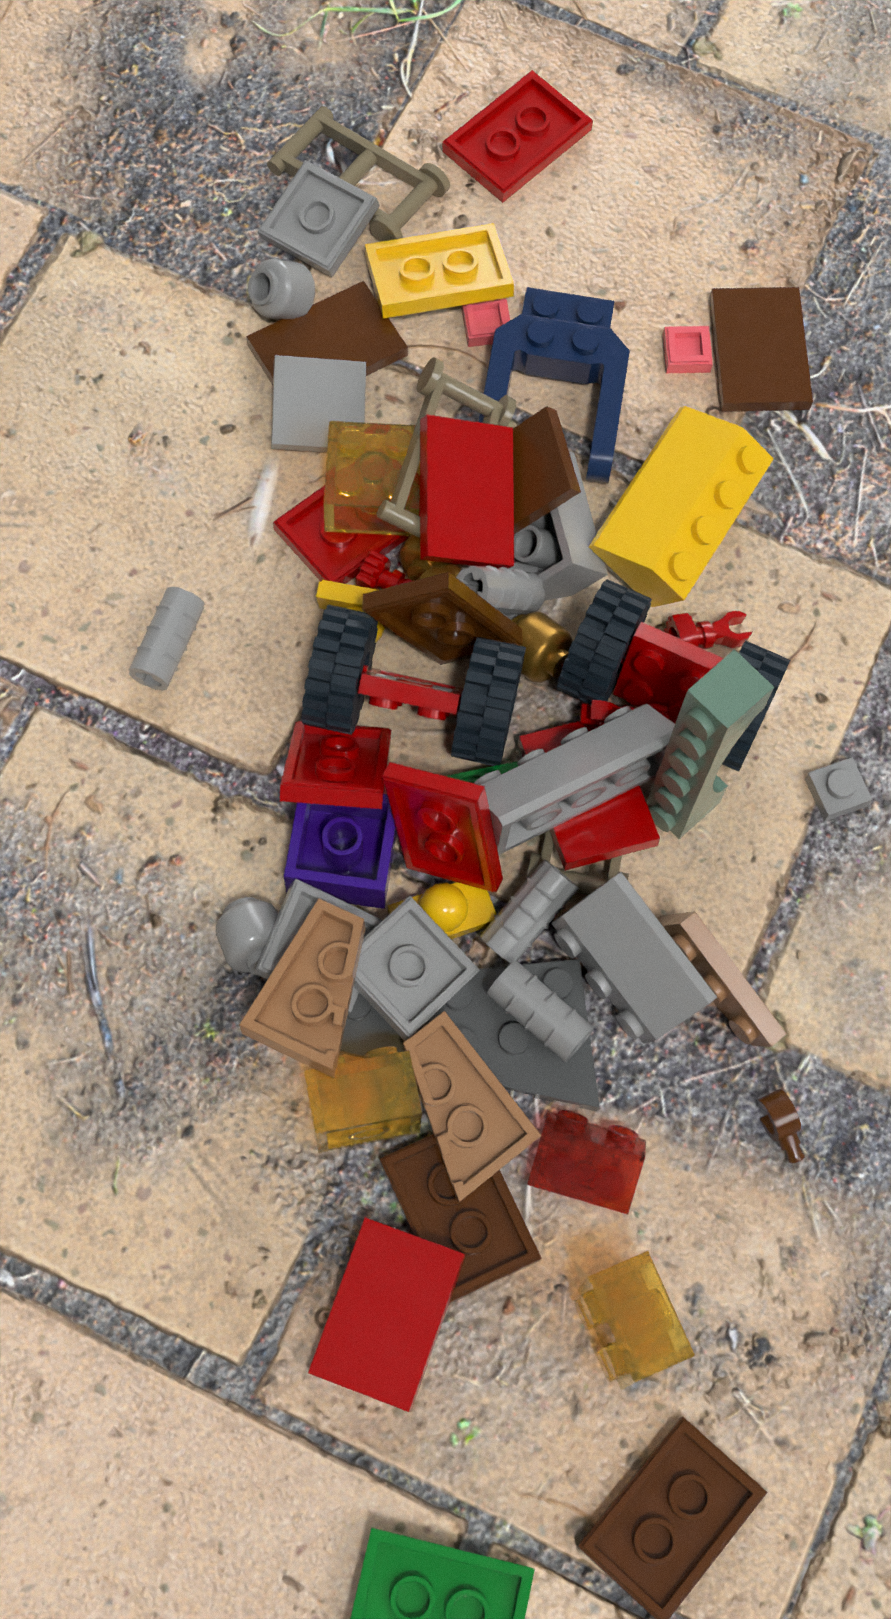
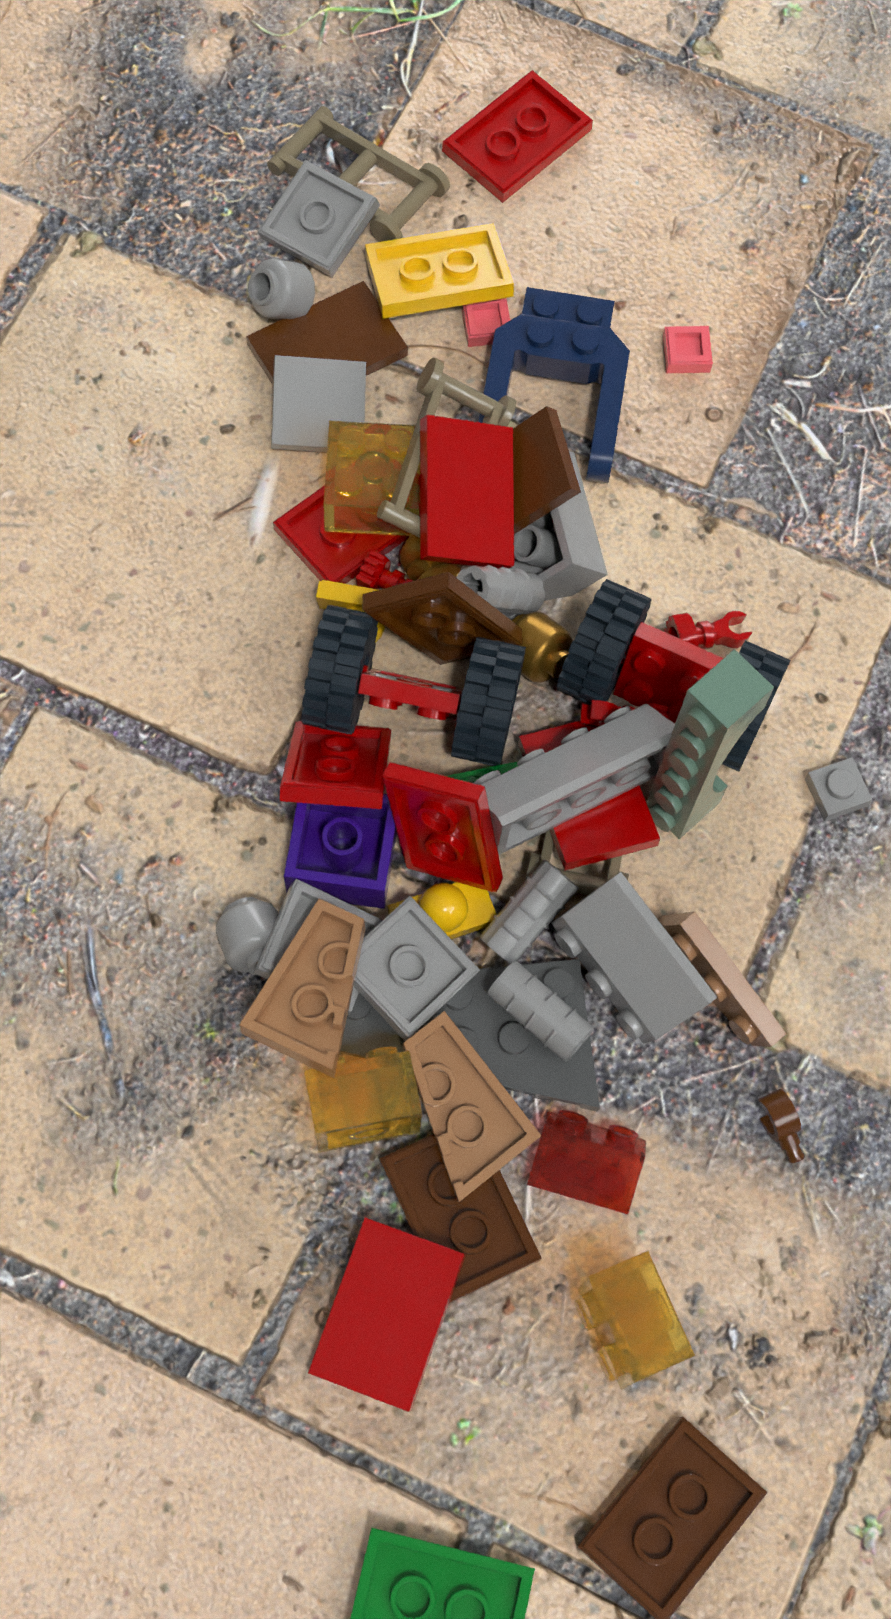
(166, 638): light grey axle -> none
(681, 505): yellow slope -> none
(760, 349): reddish brown tile -> none

